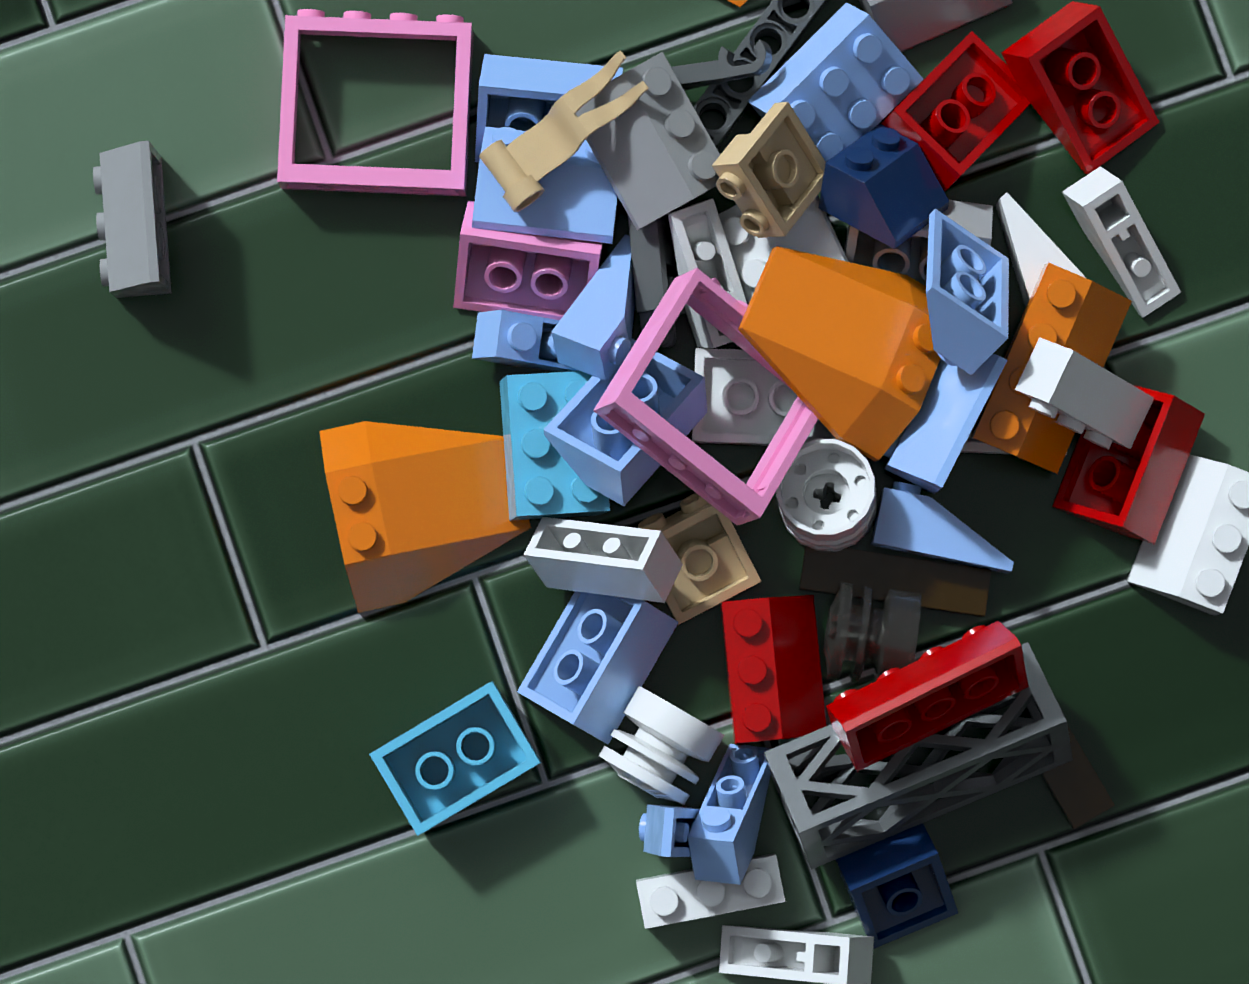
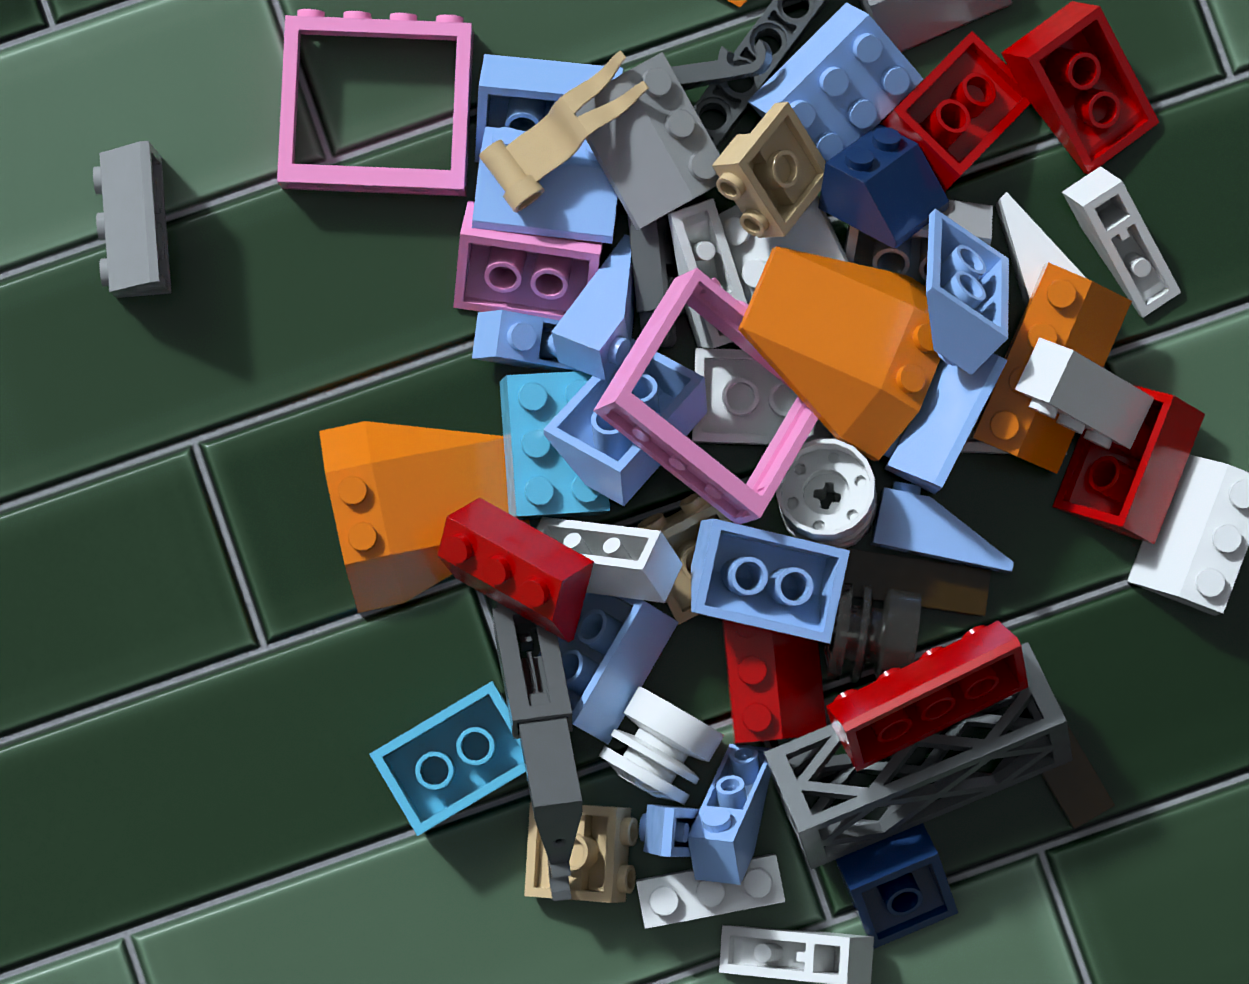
(516, 566): none -> red slope
(542, 721): none -> dark grey hinge
(597, 858): none -> tan plate
(767, 579): none -> light blue slope

